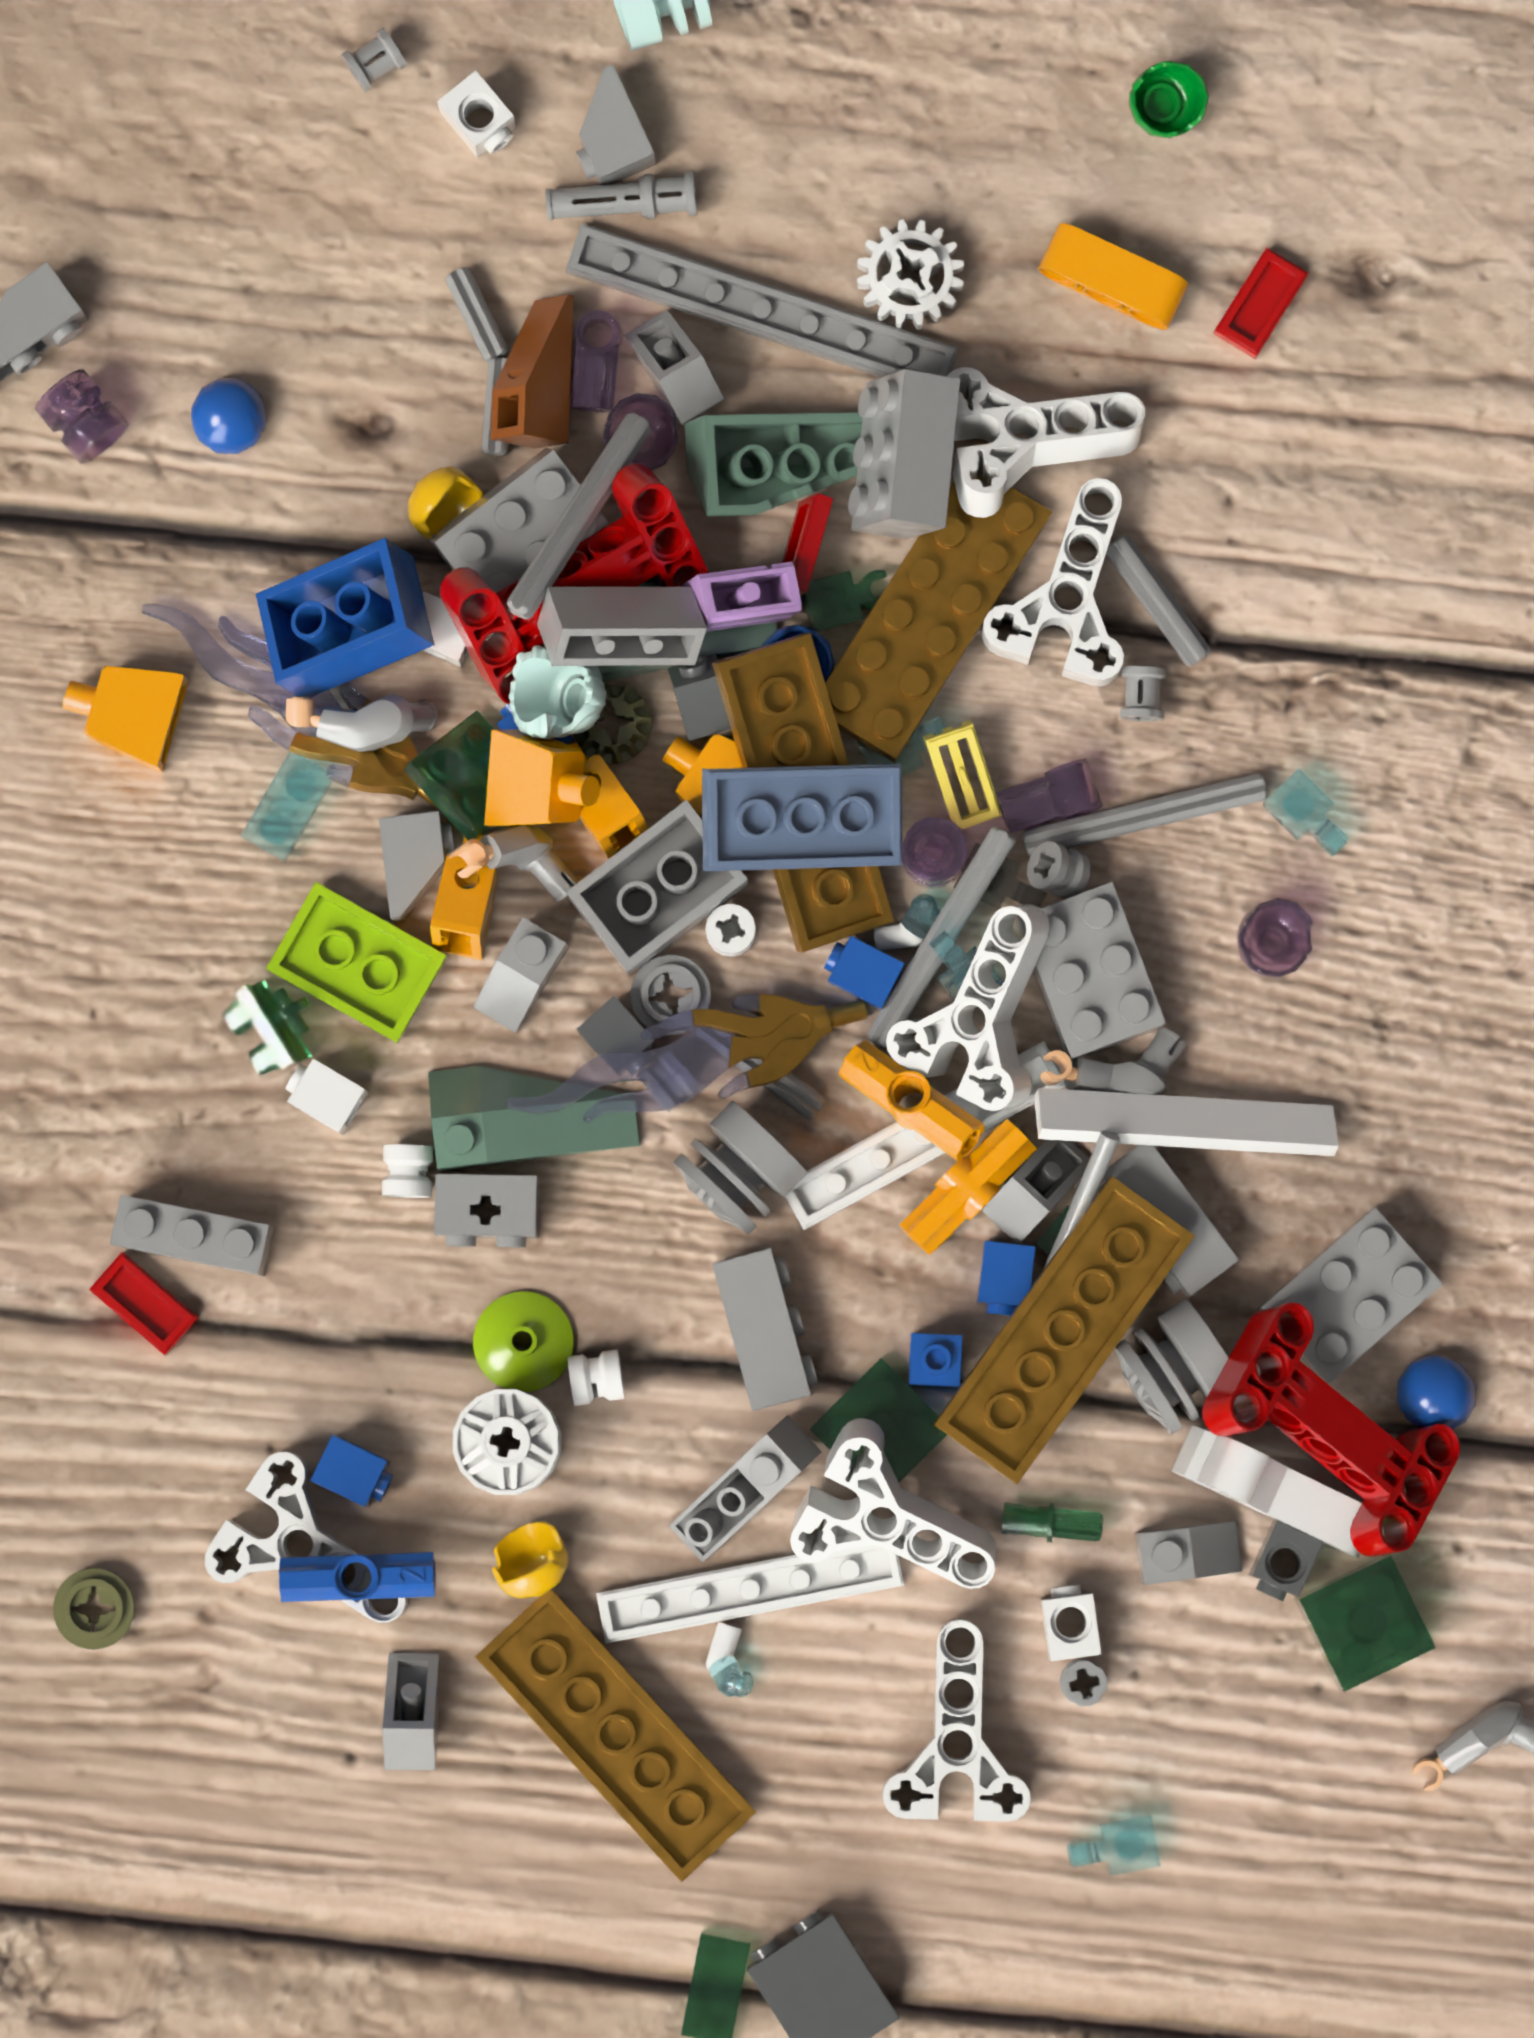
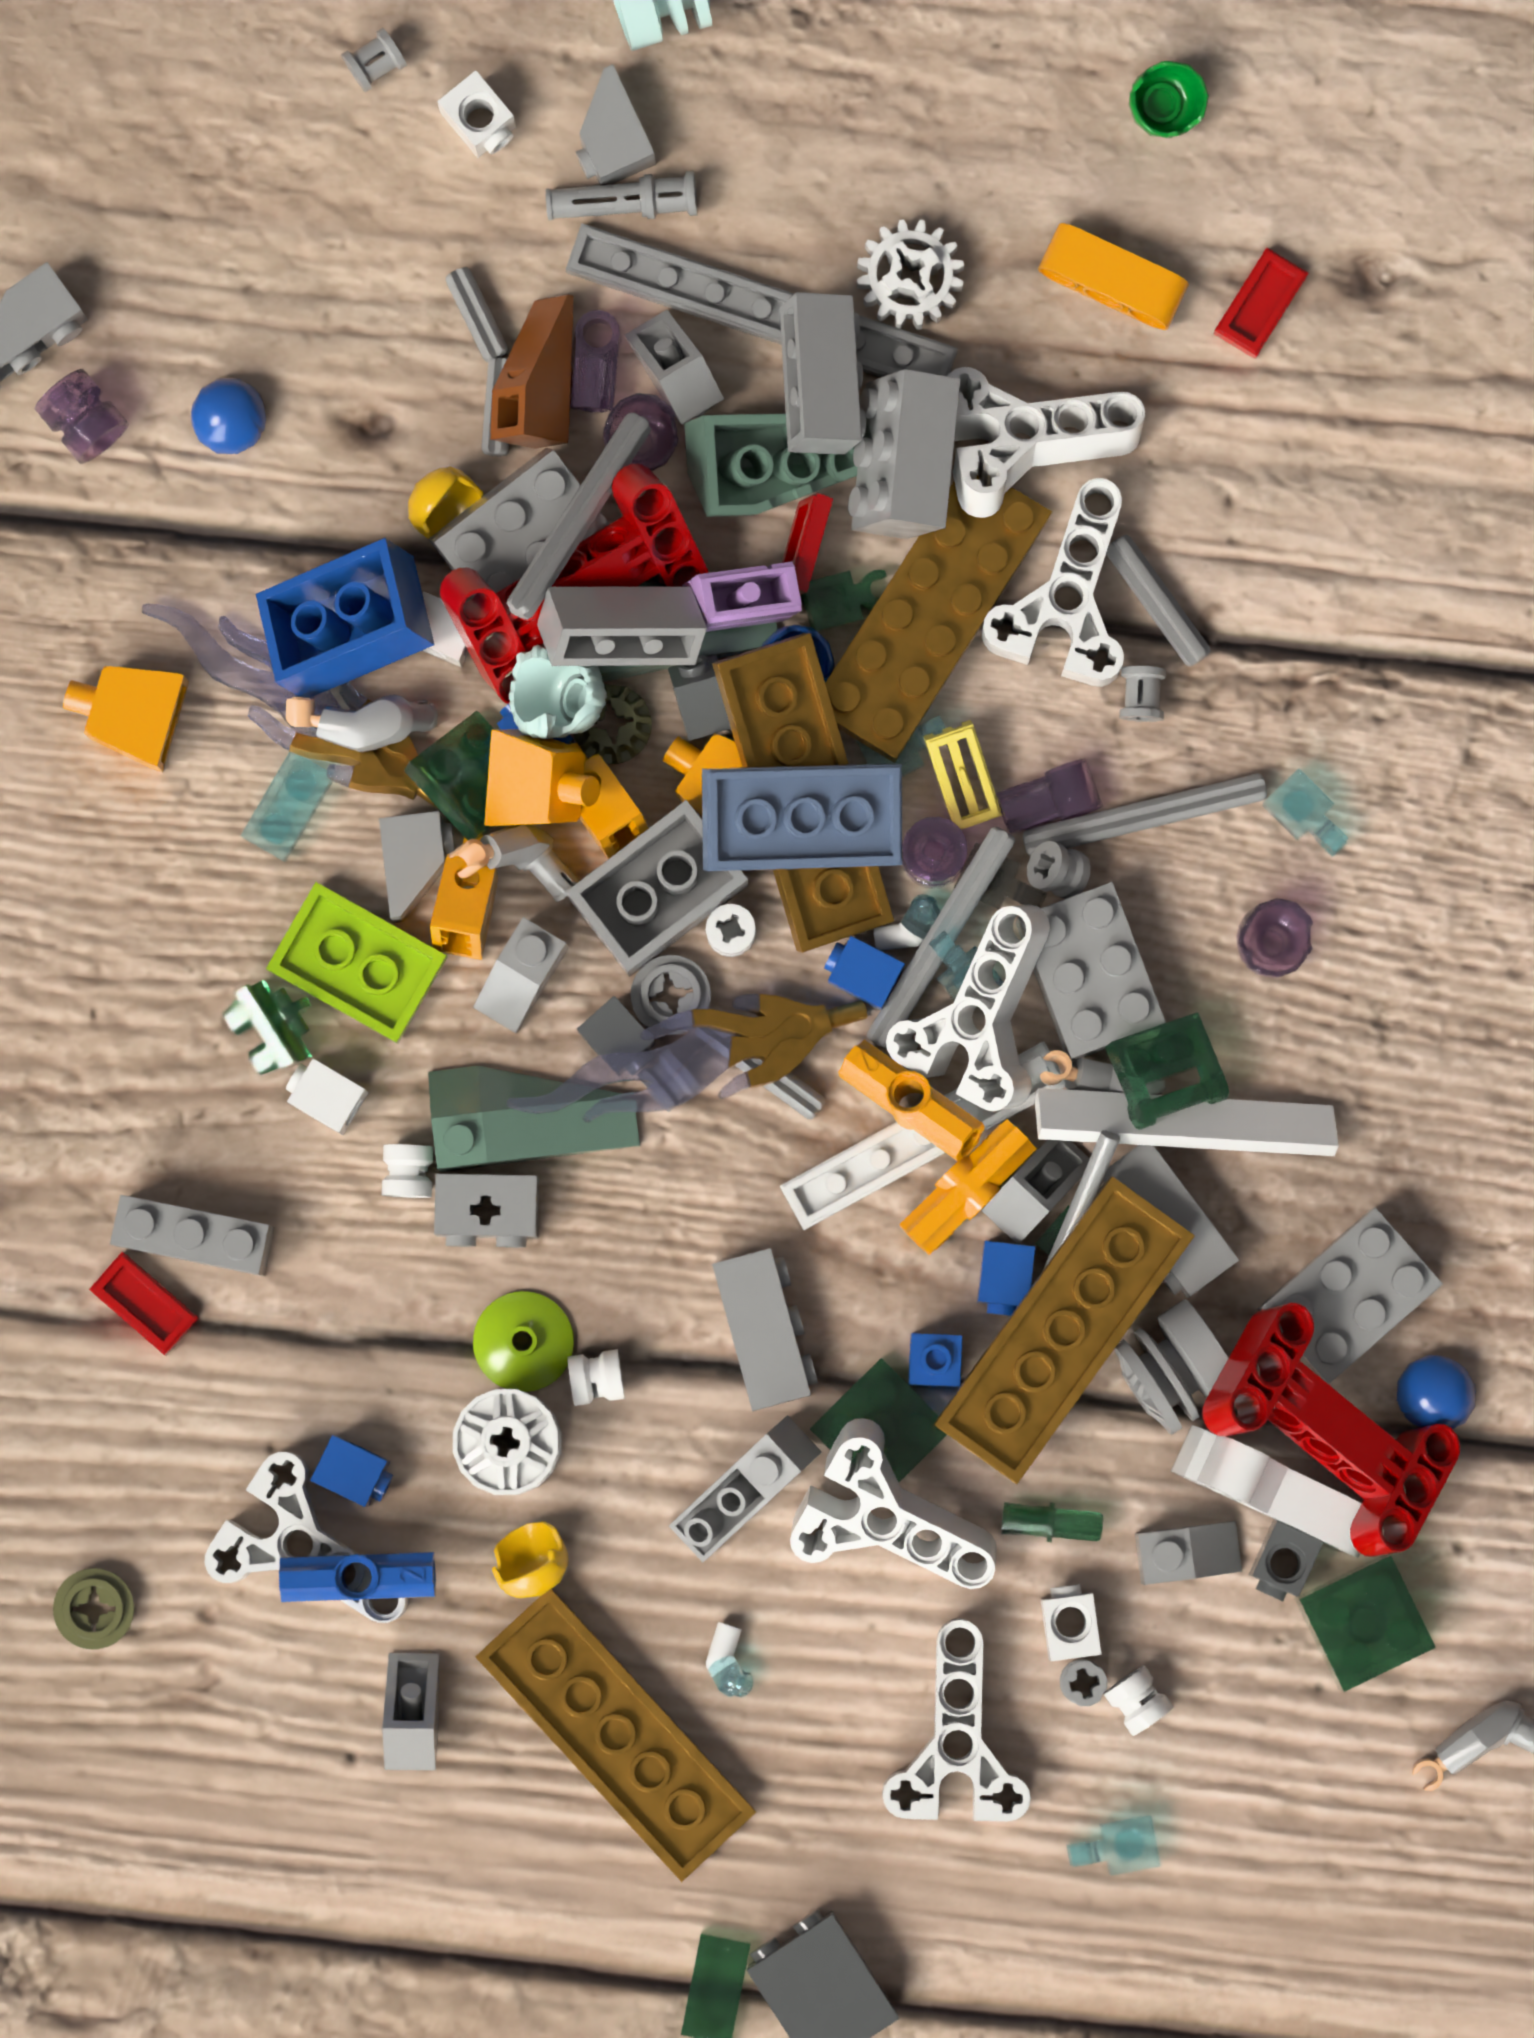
(739, 1168): light grey wheel -> none
(744, 1591): white tile -> none
(821, 373): none -> light grey brick
(1138, 1700): none -> white wheel
(1163, 1054): none -> clear green plate

